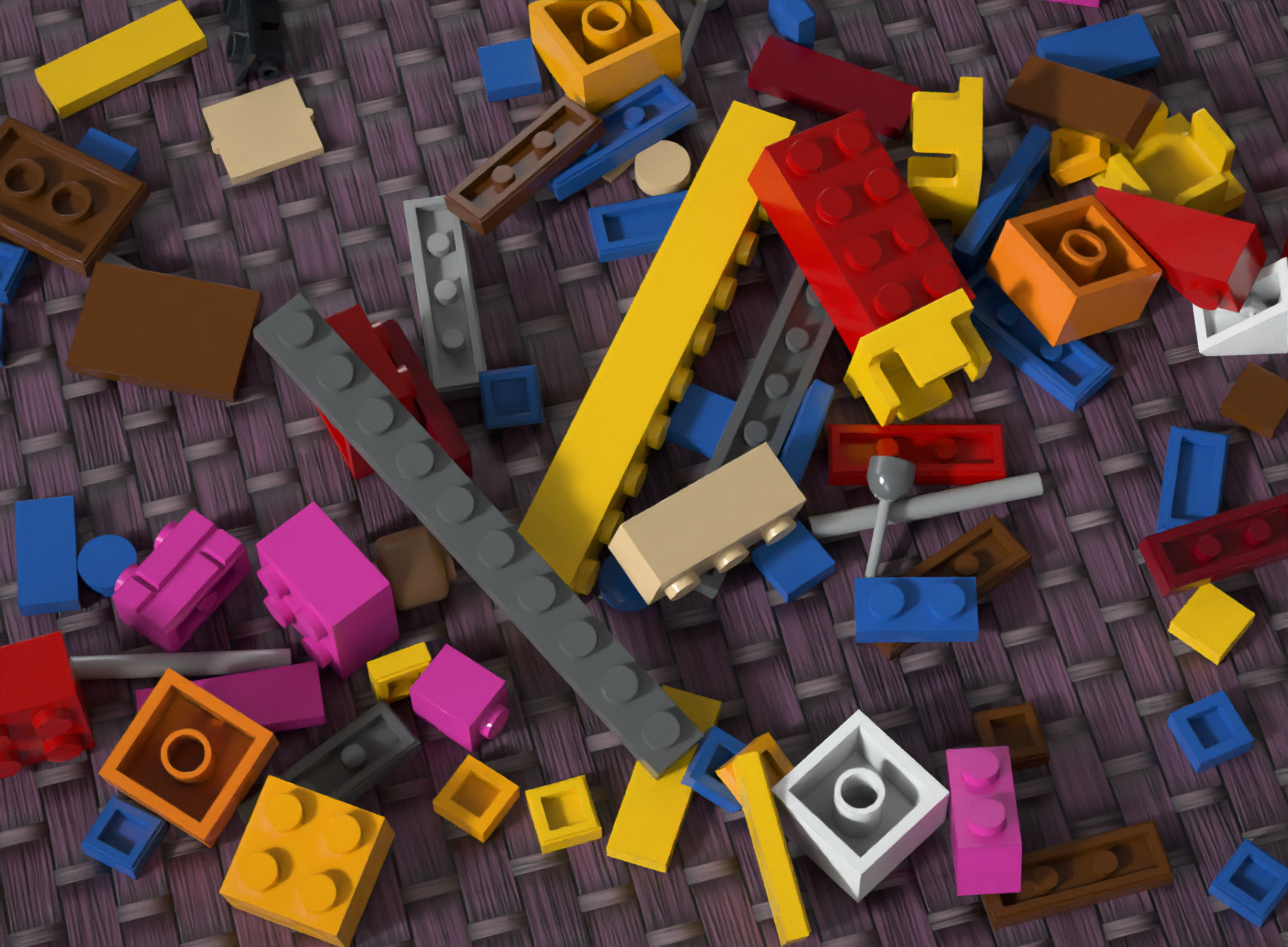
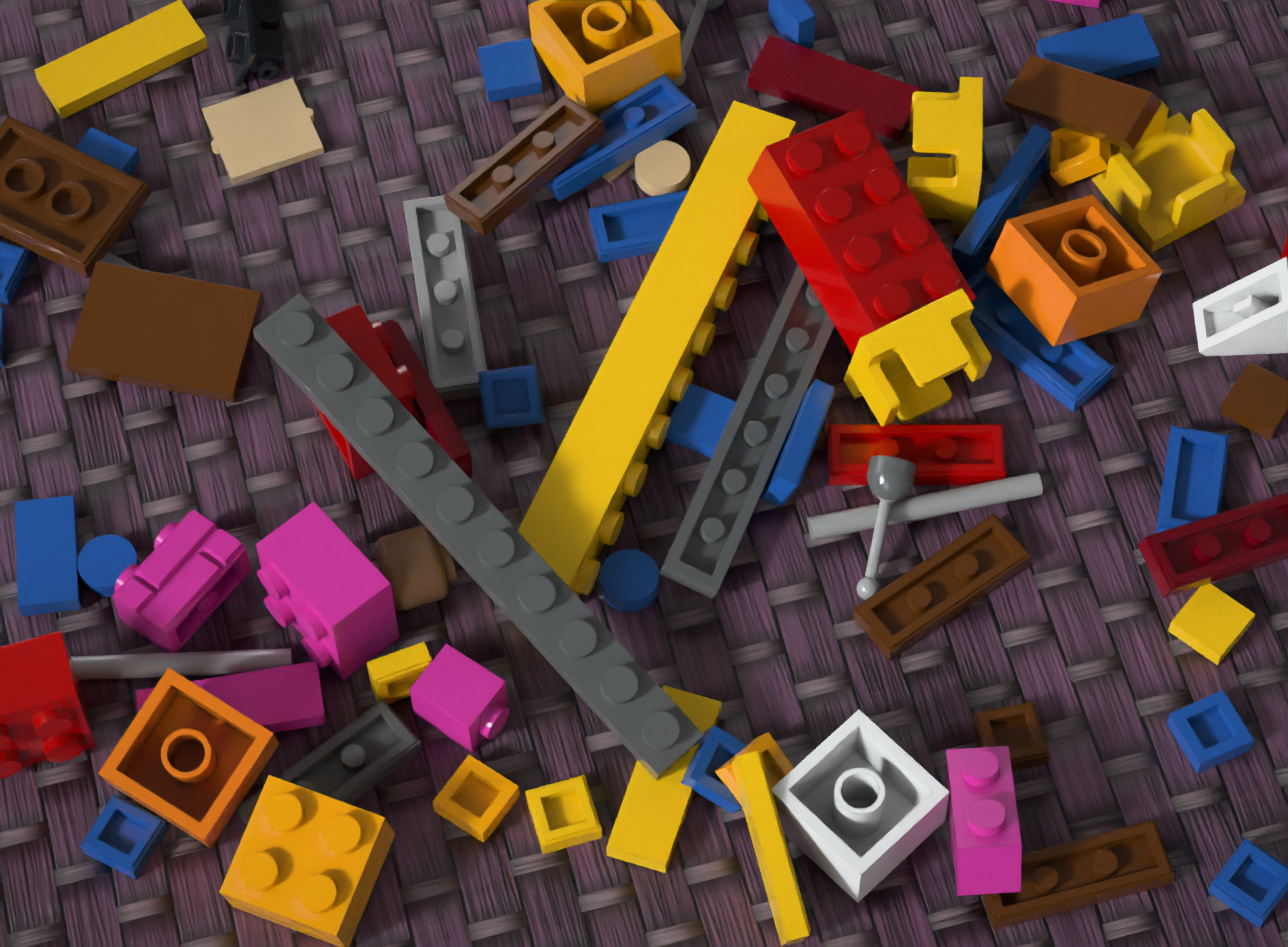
(708, 525): tan brick -> none
(794, 563): blue tile -> none
(915, 609): blue plate -> none
(1200, 253): red slope -> none

